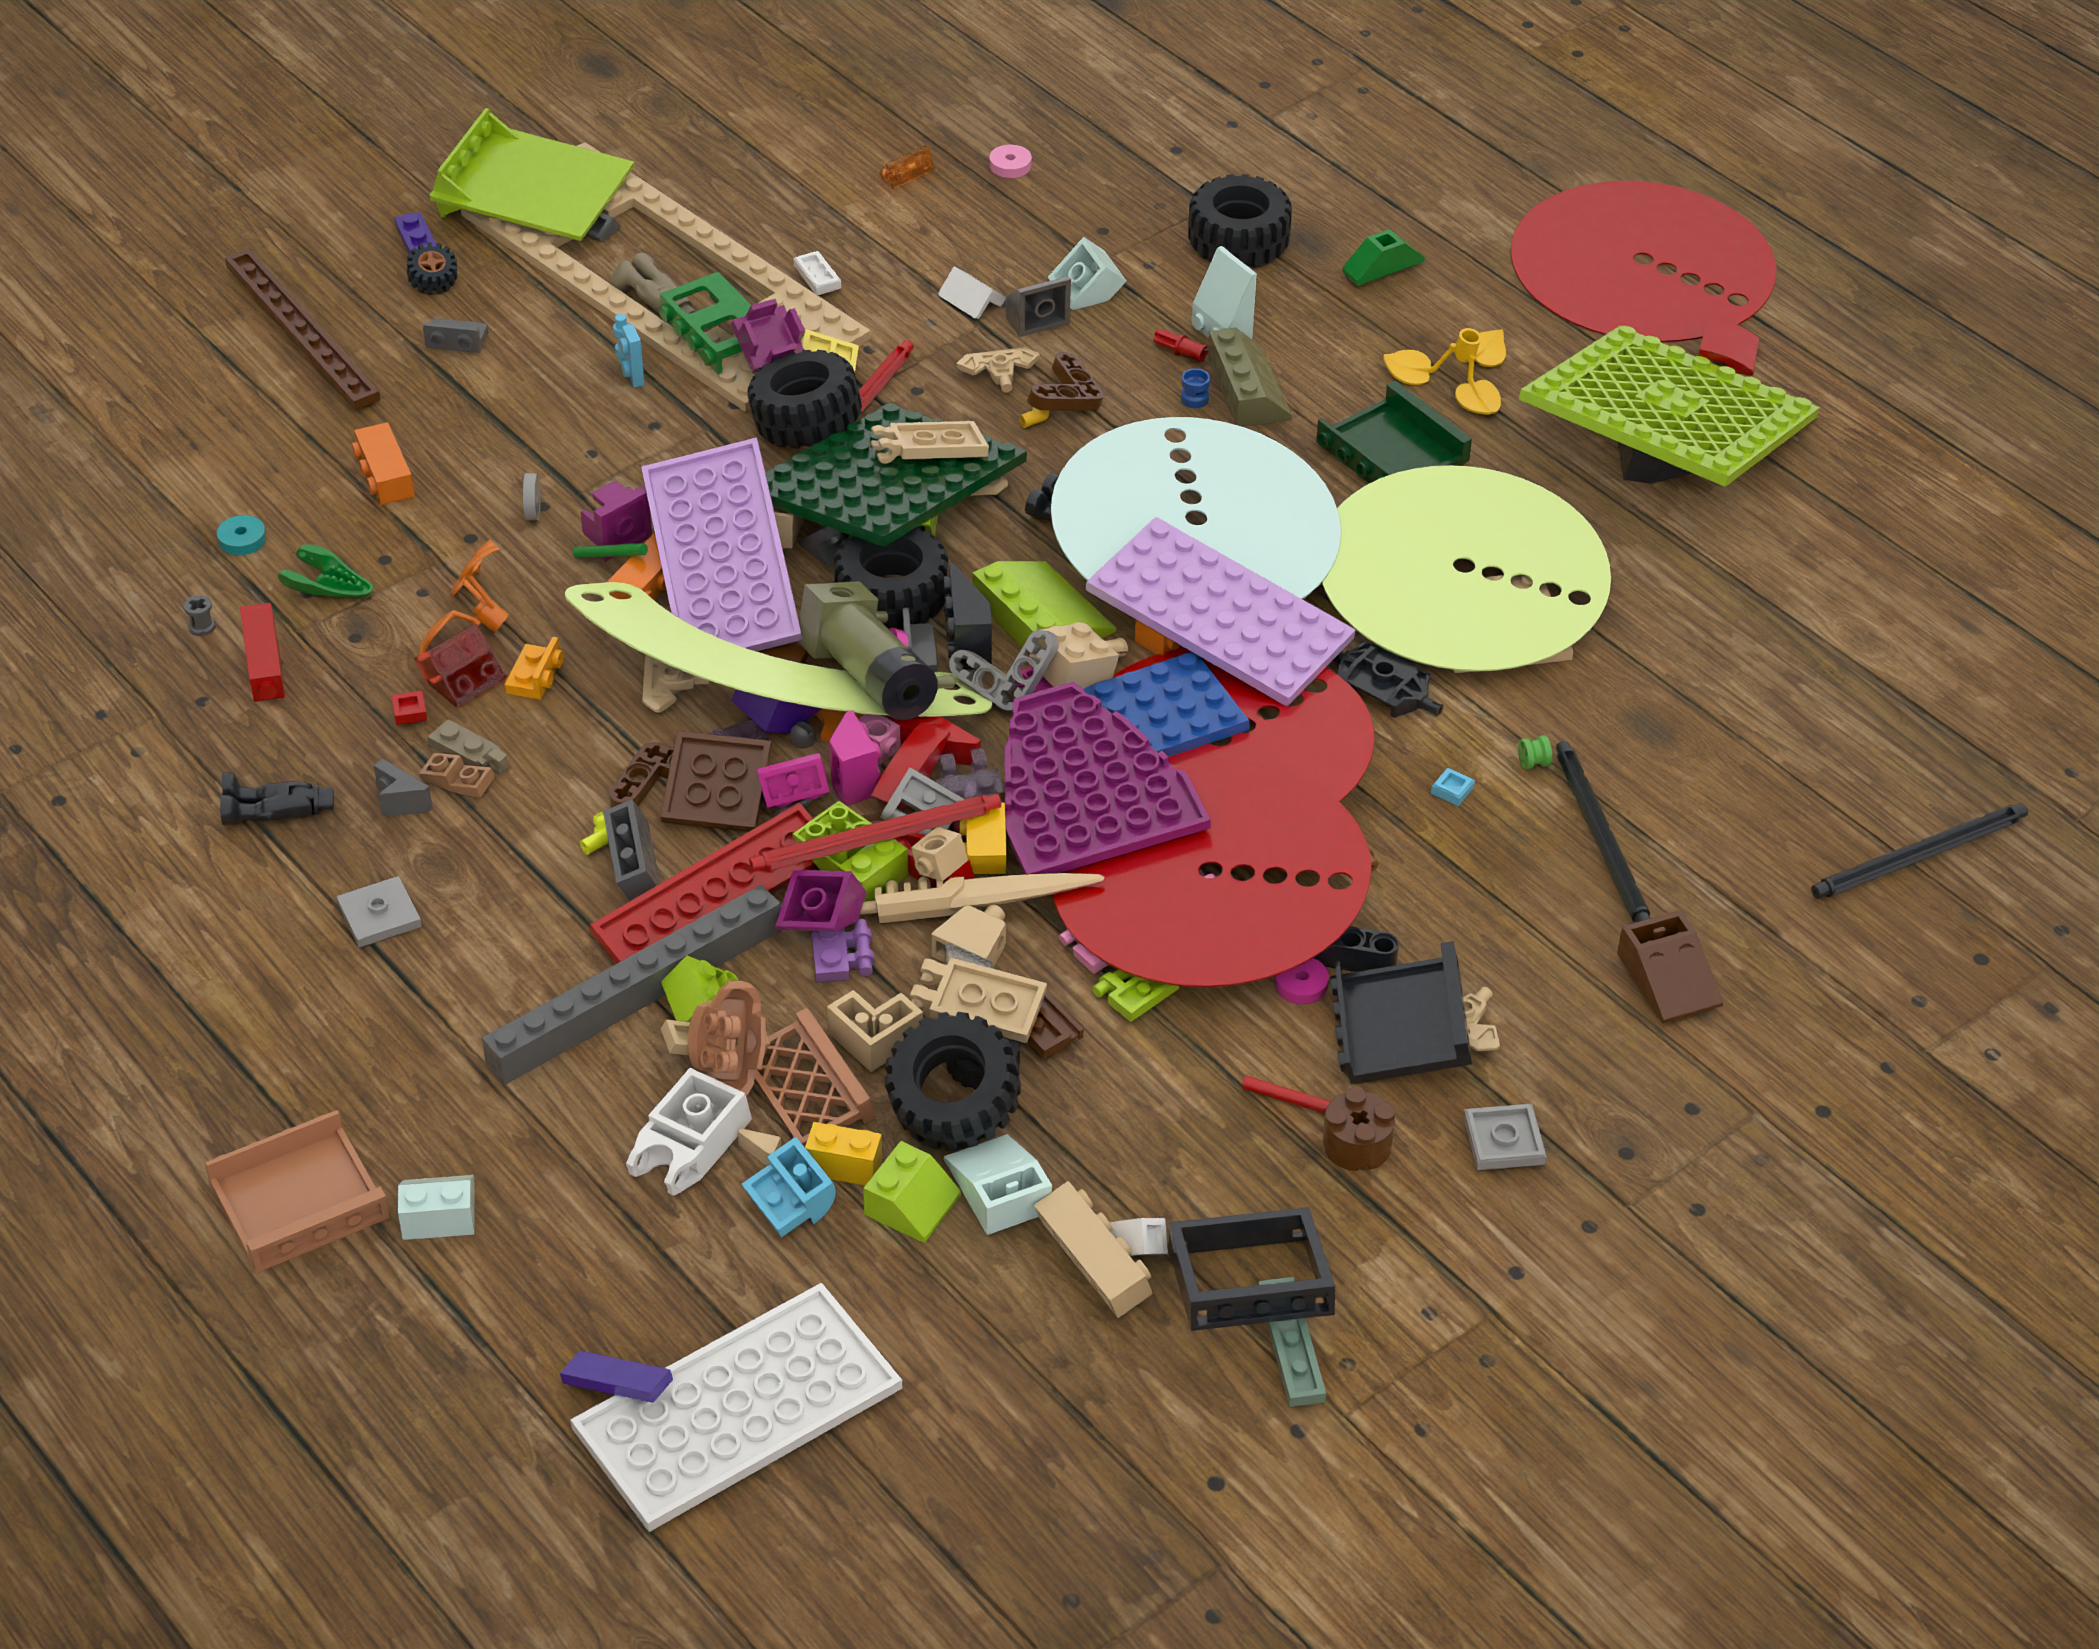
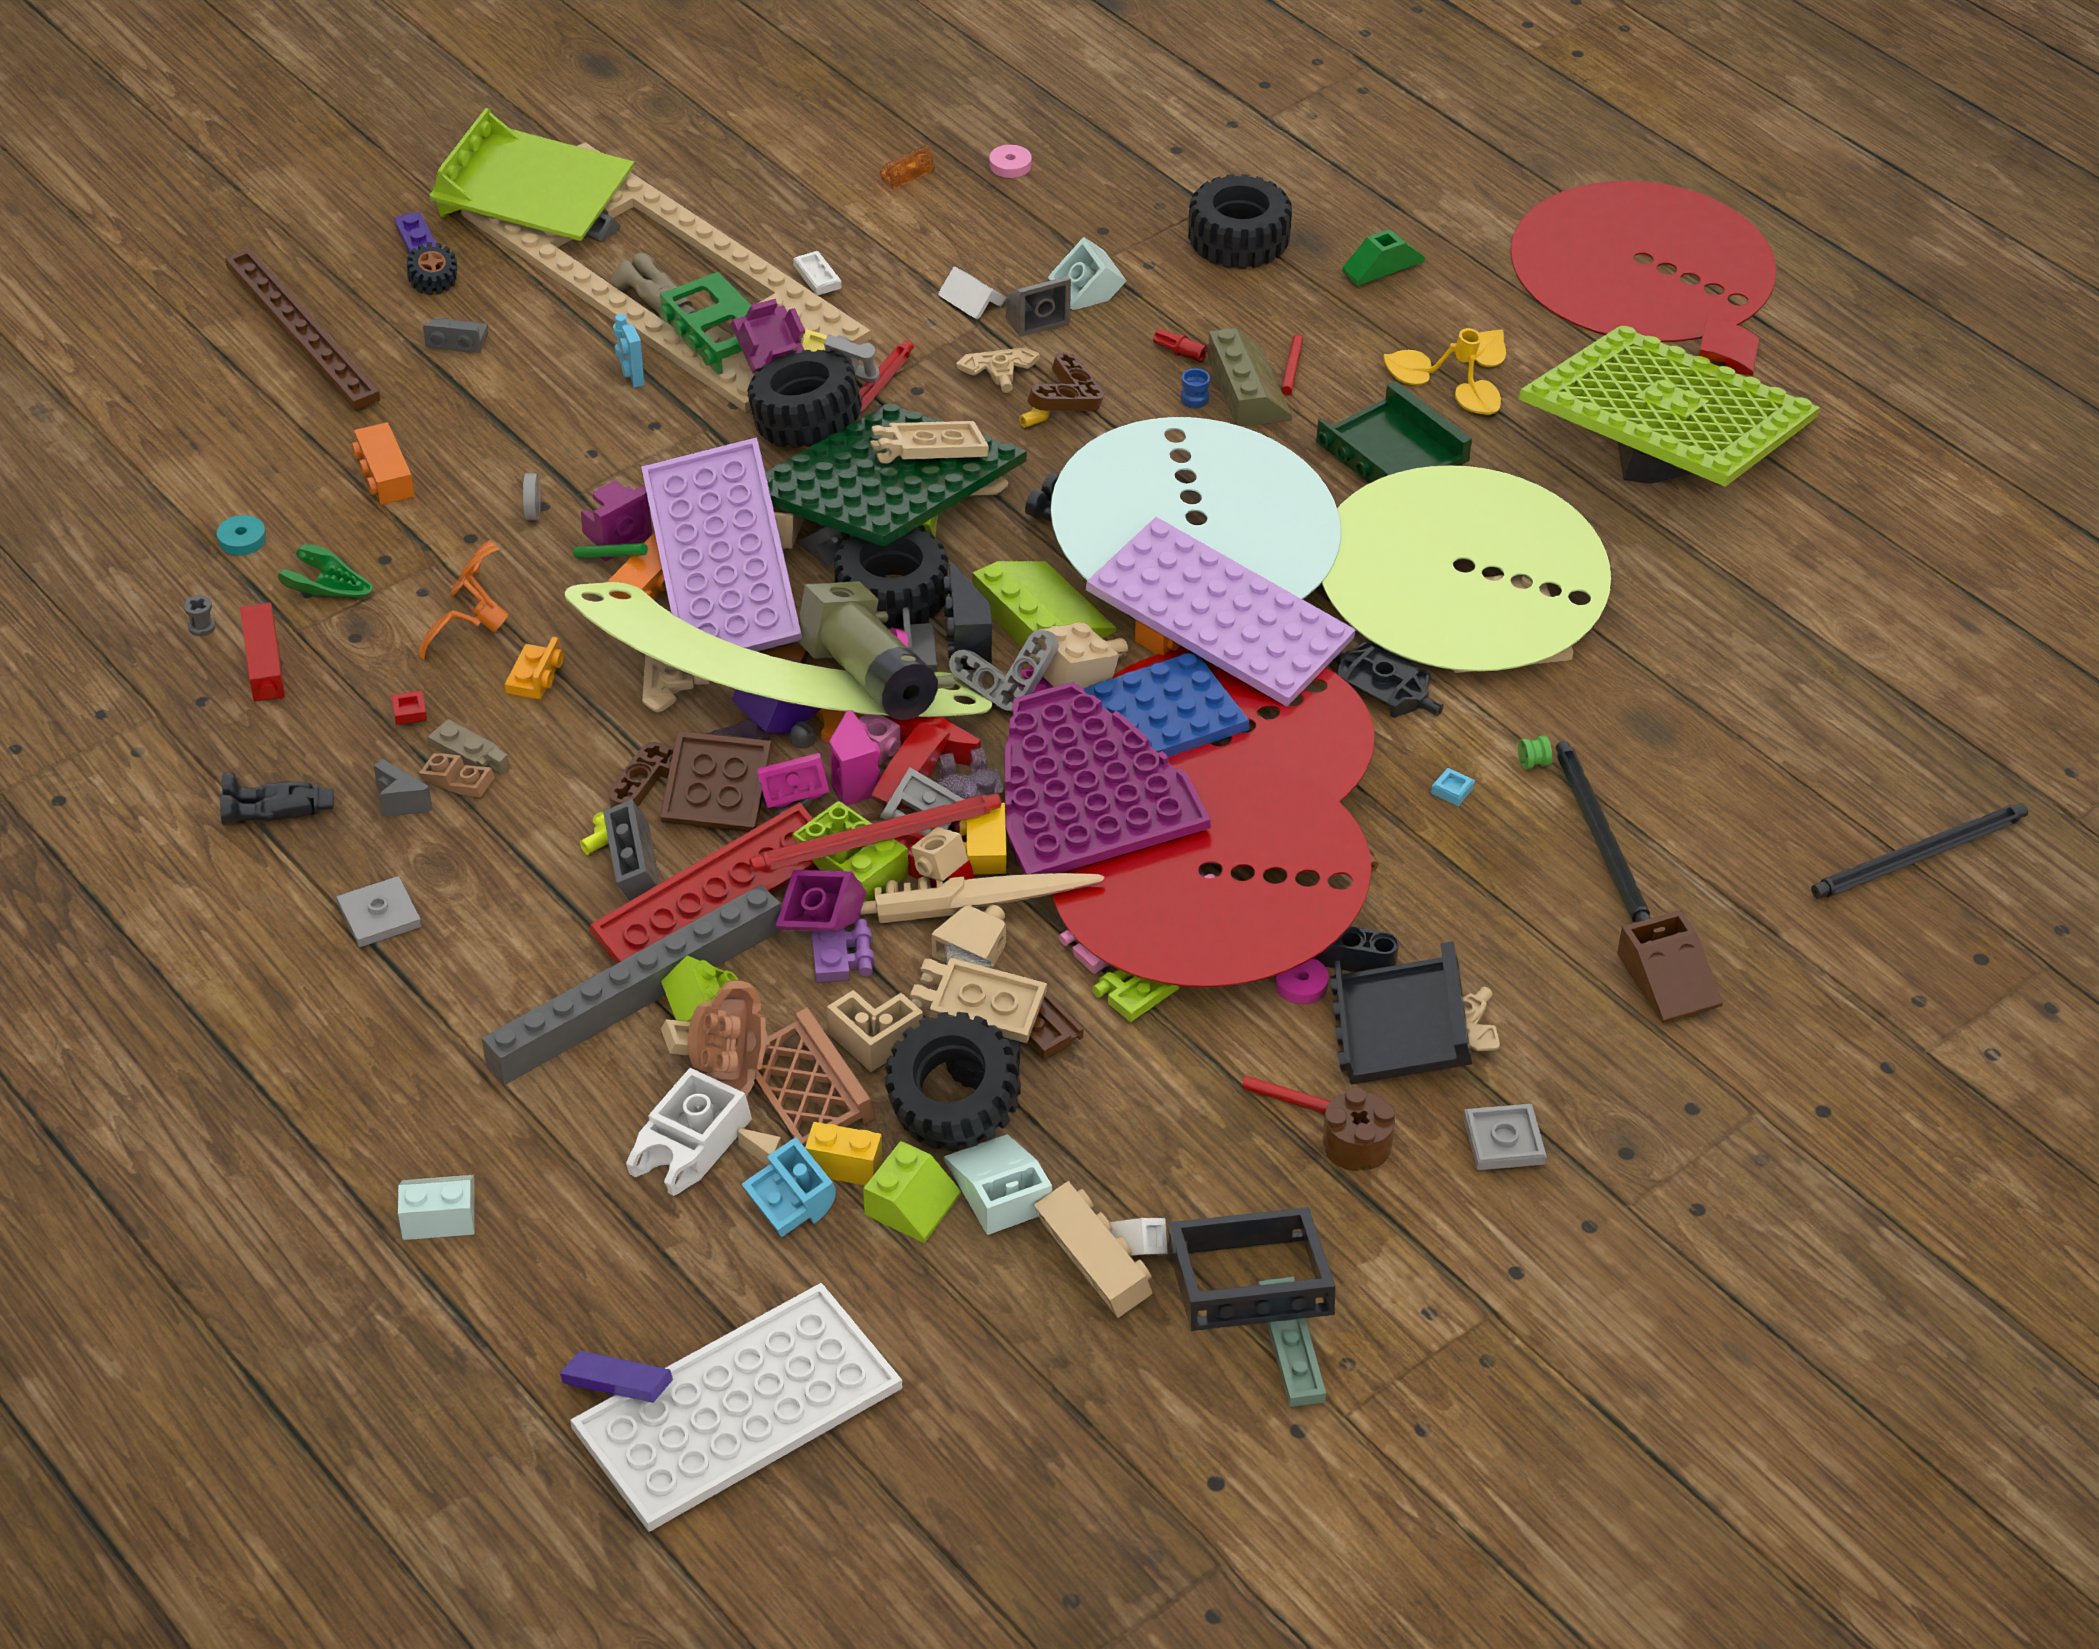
(296, 1191): nougat panel -> none
(461, 666): clear red slope -> none
(852, 353): none -> light grey plate
(1225, 296): light aqua slope -> none
(1292, 364): none -> red bar

